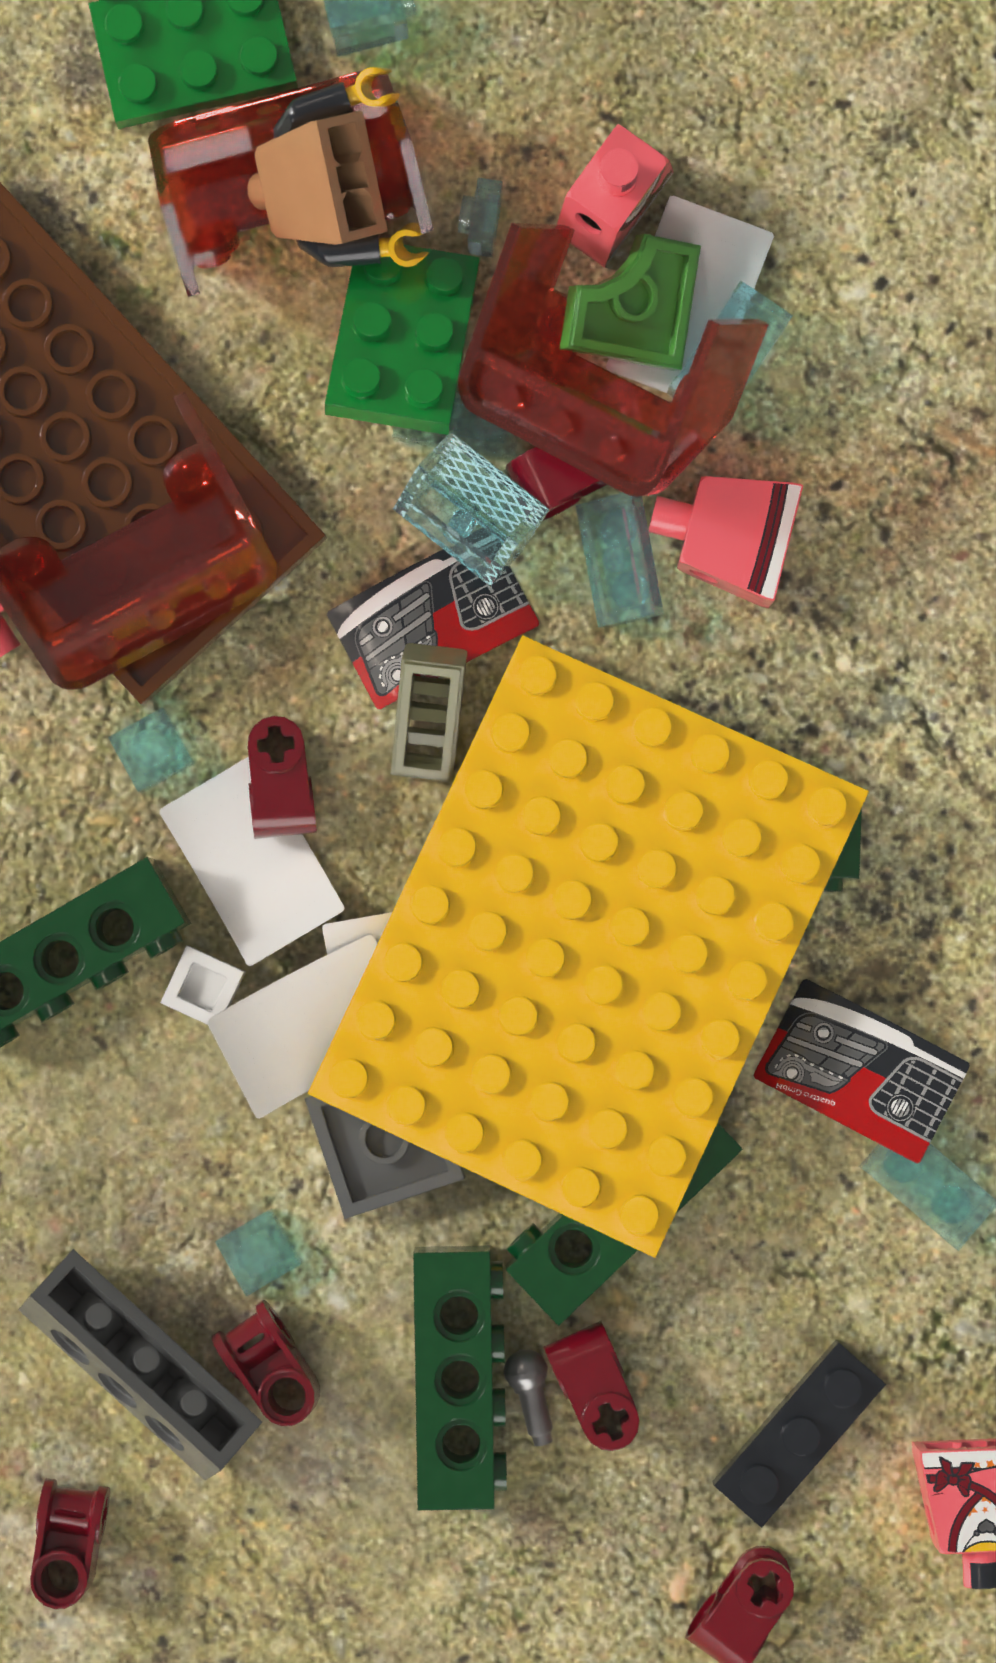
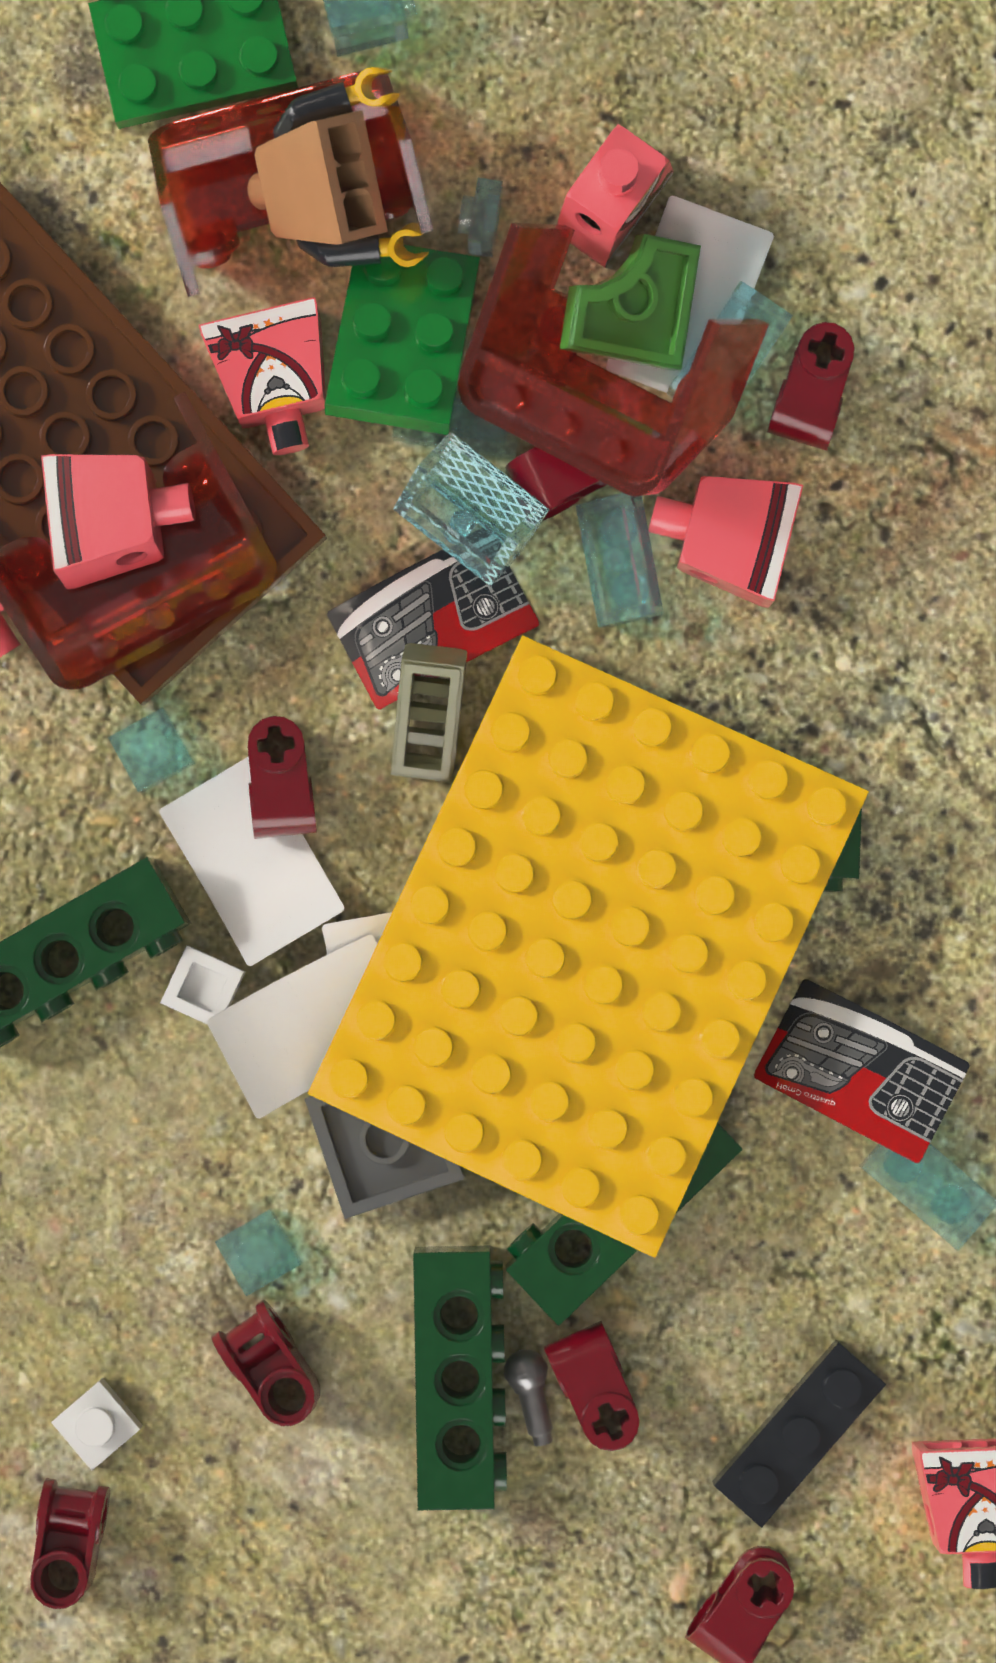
(97, 1424): none -> white plate
(107, 515): none -> coral torso
(140, 1365): dark grey brick -> none
(271, 368): none -> torso
(812, 395): none -> dark red piece

